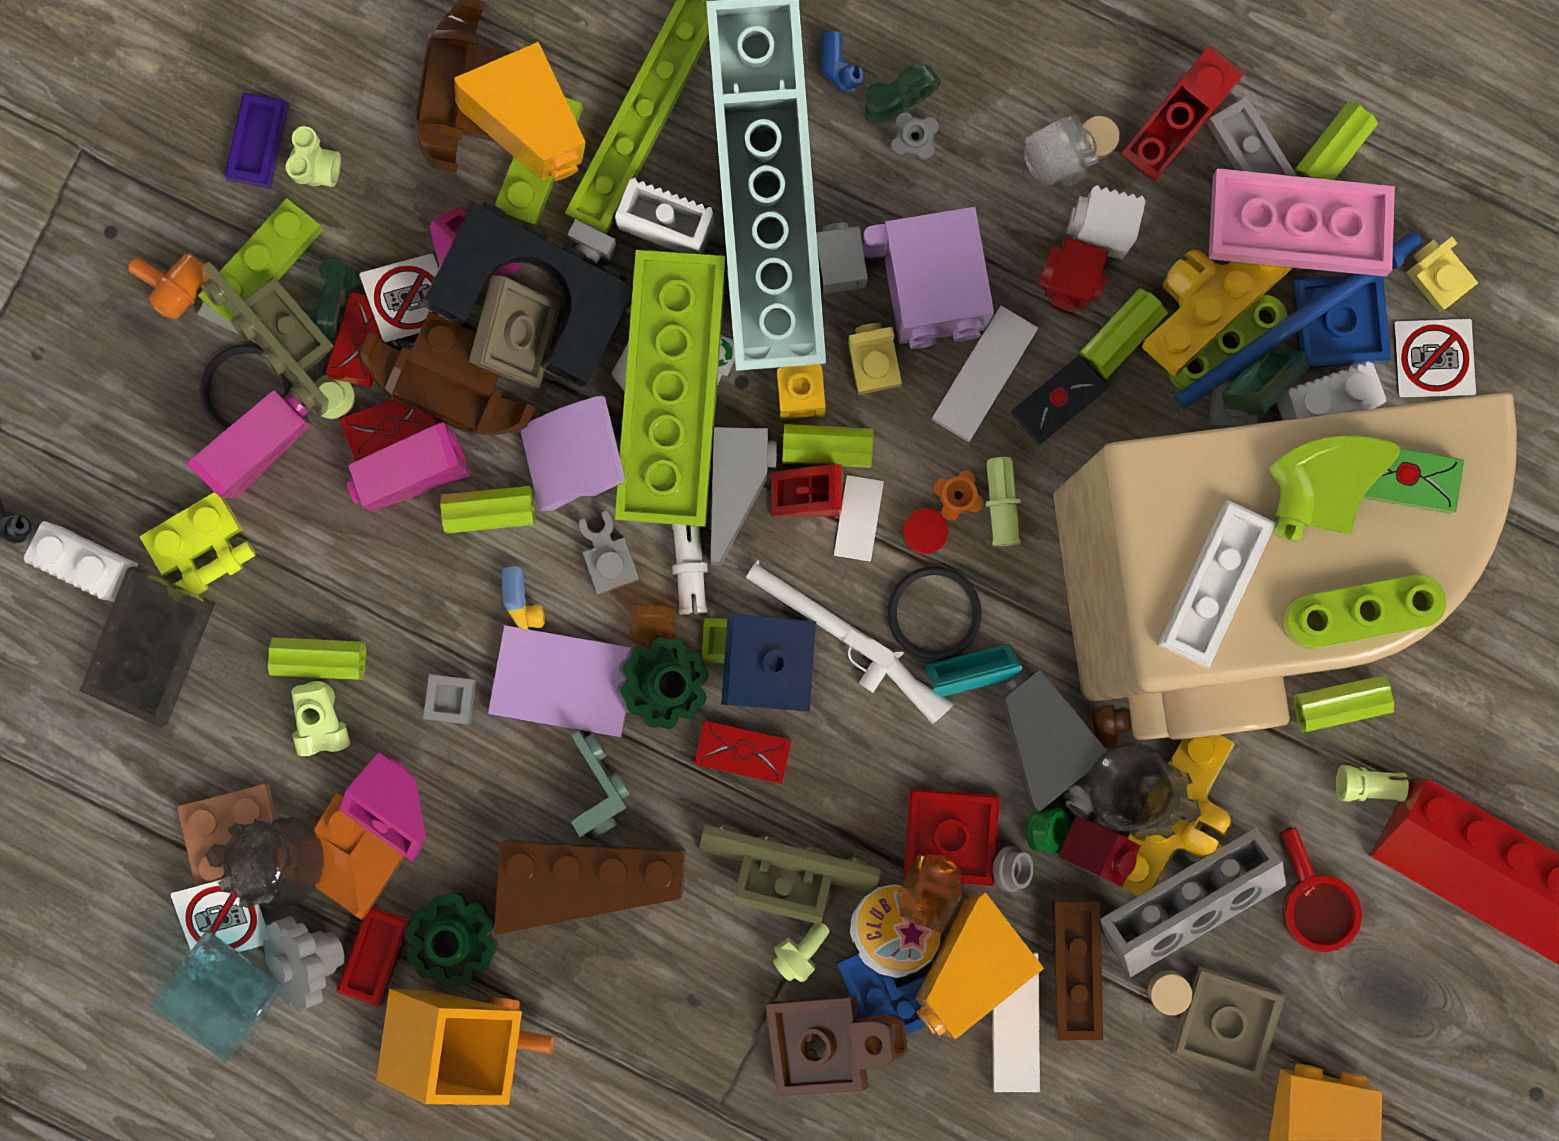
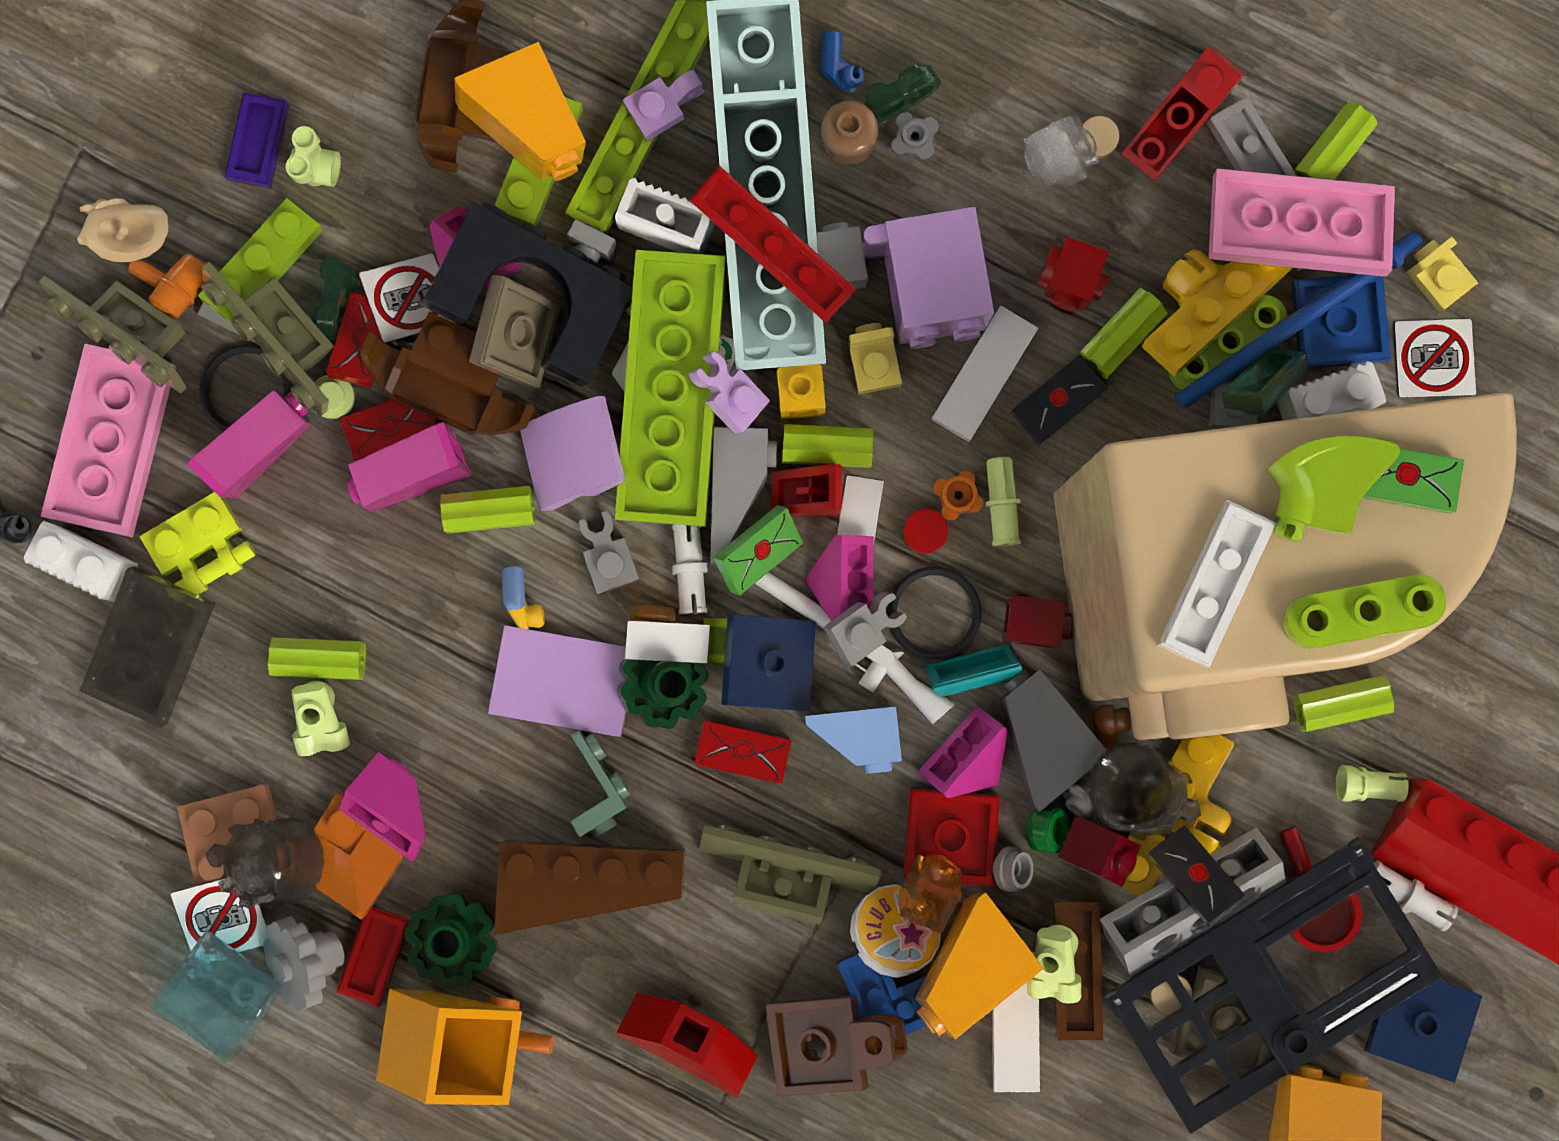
(106, 445): none -> bright pink plate
(123, 230): none -> tan hat
(128, 324): none -> olive bracket
(449, 699): light grey plate -> none
(657, 107): none -> lavender plate
(667, 641): none -> white sticker
(688, 1041): none -> red slope
(734, 395): none -> lavender plate
(758, 550): none -> bright green tile
(772, 244): none -> red tile
(794, 959): yellowish green plate -> none
(843, 574): none -> dark pink slope
(849, 132): none -> medium nougat head
(859, 629): none -> light grey plate
(861, 736): none -> light blue slope
(968, 757): none -> dark pink slope
(1036, 622): none -> dark red brick
(1056, 954): none -> yellowish green plate
(1107, 220): white brick -> none
(1196, 876): none -> black tile
(1272, 1008): none -> black door
(1414, 898): none -> white pin
(1427, 1030): none -> dark blue plate

